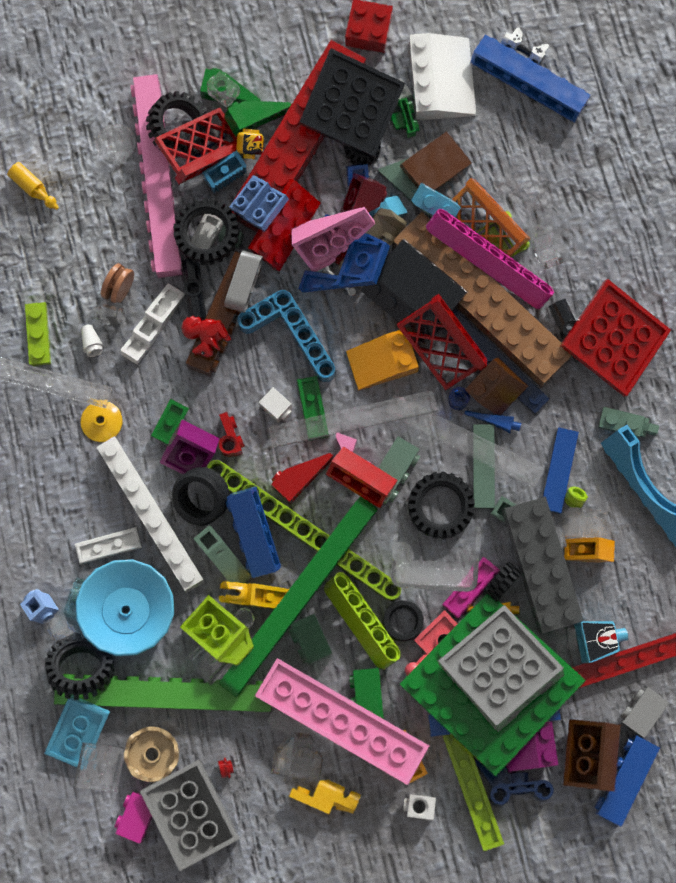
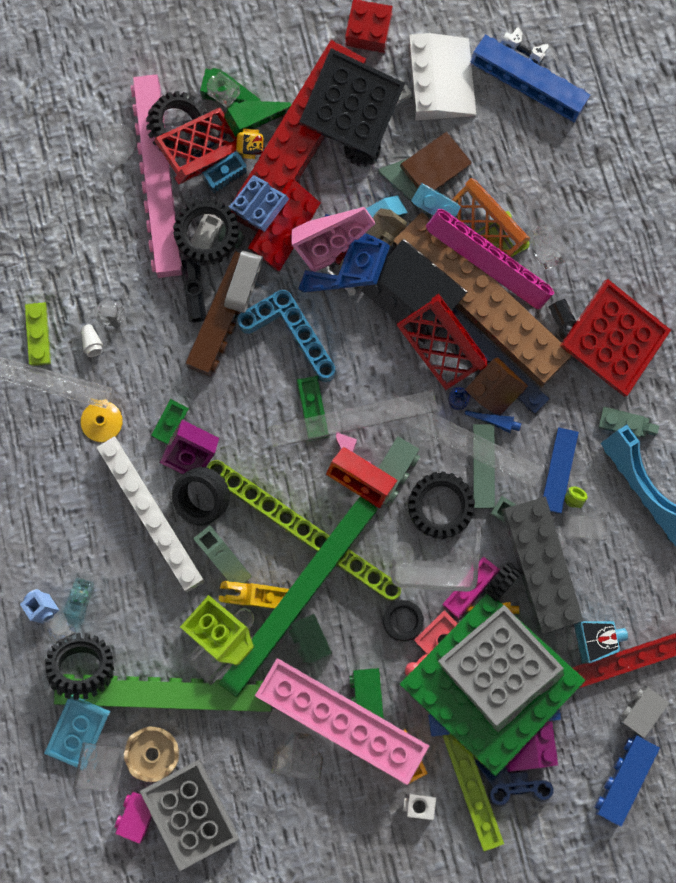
(31, 184): yellow wheel -> none
(108, 546): white tile -> none
(117, 283): nougat head -> none
(121, 586): medium azure dish -> none
(152, 323): white slope -> none
(208, 330): red animal -> none
(225, 768): red plate -> none
(229, 426): red plate -> none
(253, 532): blue brick -> none
(276, 405): white brick -> none
(297, 478): red slope -> none
(327, 795): yellow plate -> none
(361, 169): blue plate -> none
(362, 621): lime beam -> none
(363, 193): dark red slope -> none
(382, 360): light orange slope -> none
(404, 118): green piece -> none
(589, 550): light orange slope -> none
(591, 755): reddish brown brick -> none

